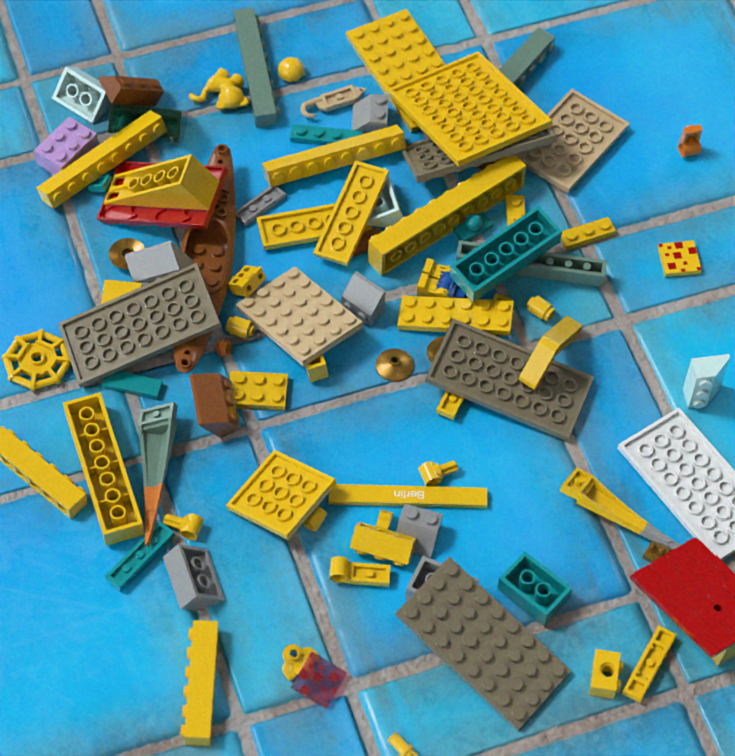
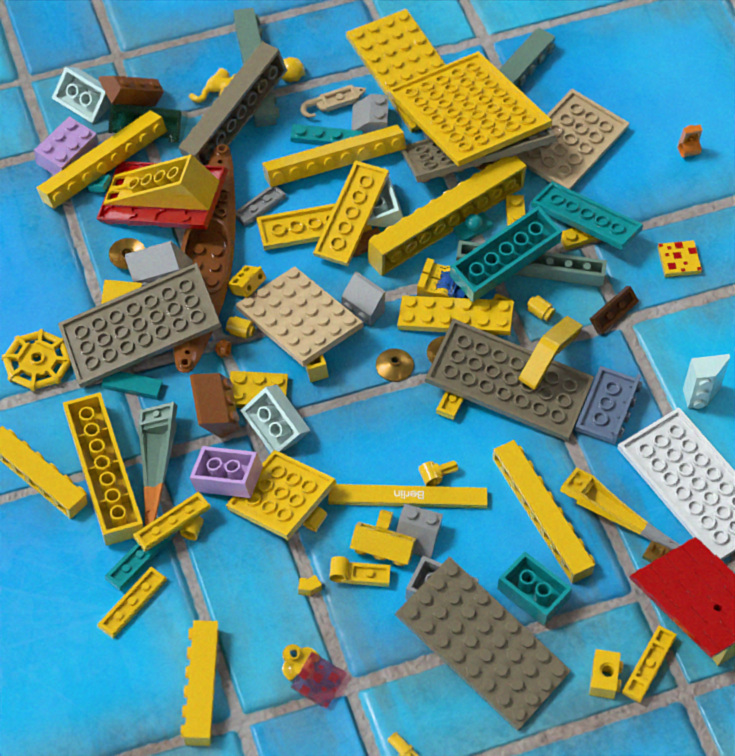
(132, 602): none -> yellow tile
(171, 521): none -> yellow tile
(193, 577): light grey slope -> none
(226, 472): none -> lavender brick
(235, 103): none -> dark tan brick
(275, 419): none -> light aqua slope
(309, 586): none -> yellow piece
(543, 511): none -> yellow brick
(587, 215): none -> teal plate
(608, 405): none -> sand blue bracket
(614, 310): none -> reddish brown plate

